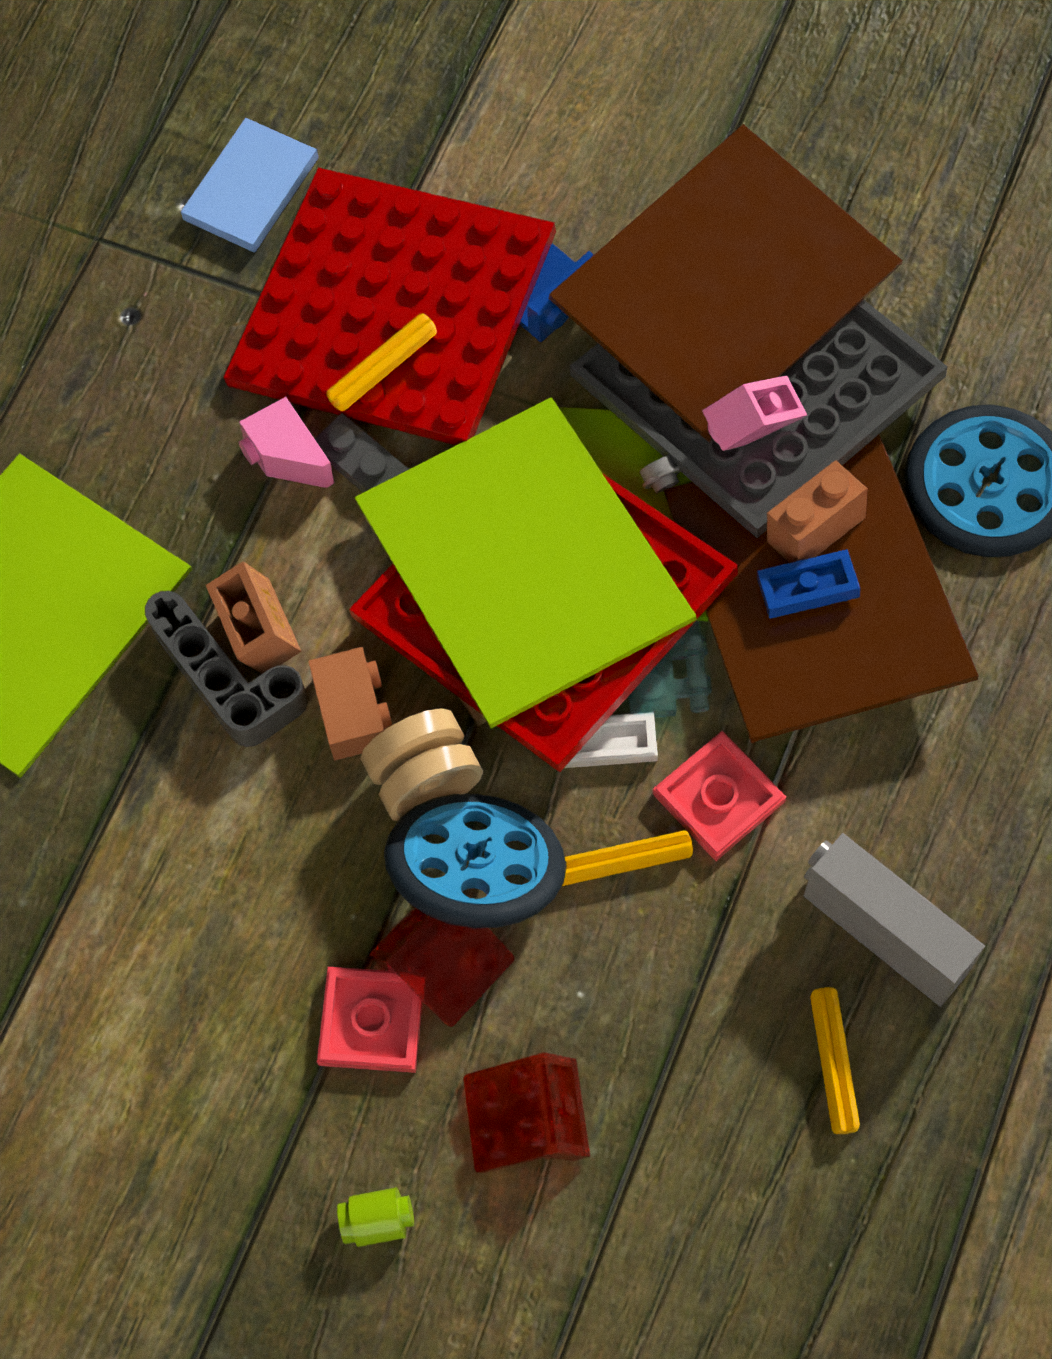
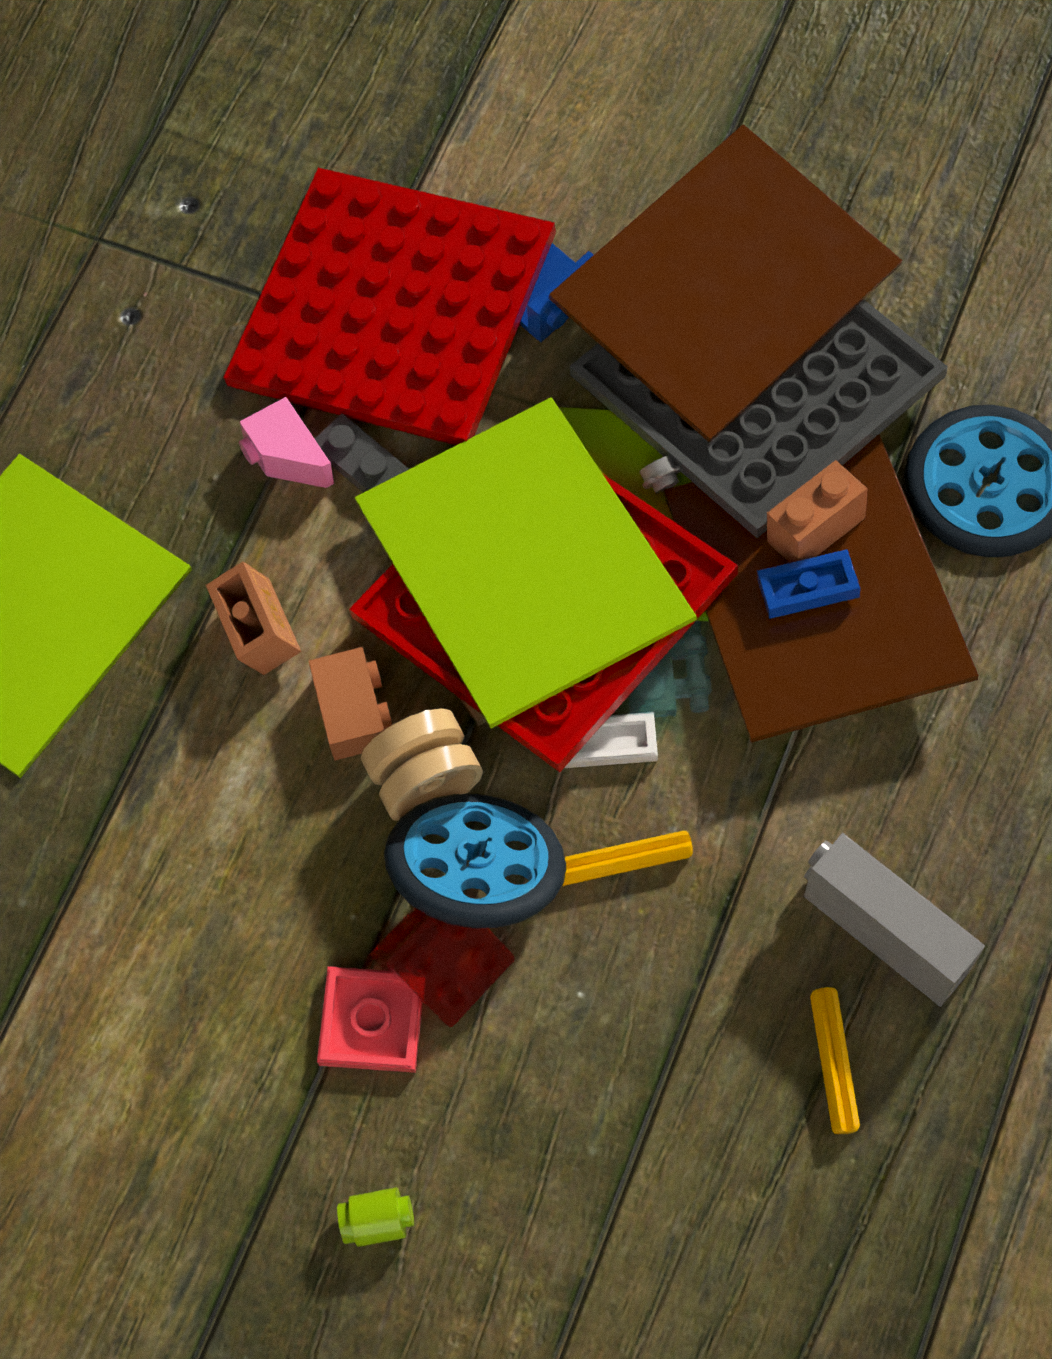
(214, 665): dark grey beam -> none
(249, 185): light blue tile -> none
(381, 362): yellow axle -> none
(526, 1112): clear red bracket -> none
(719, 795): coral tile -> none
(753, 412): bright pink slope -> none

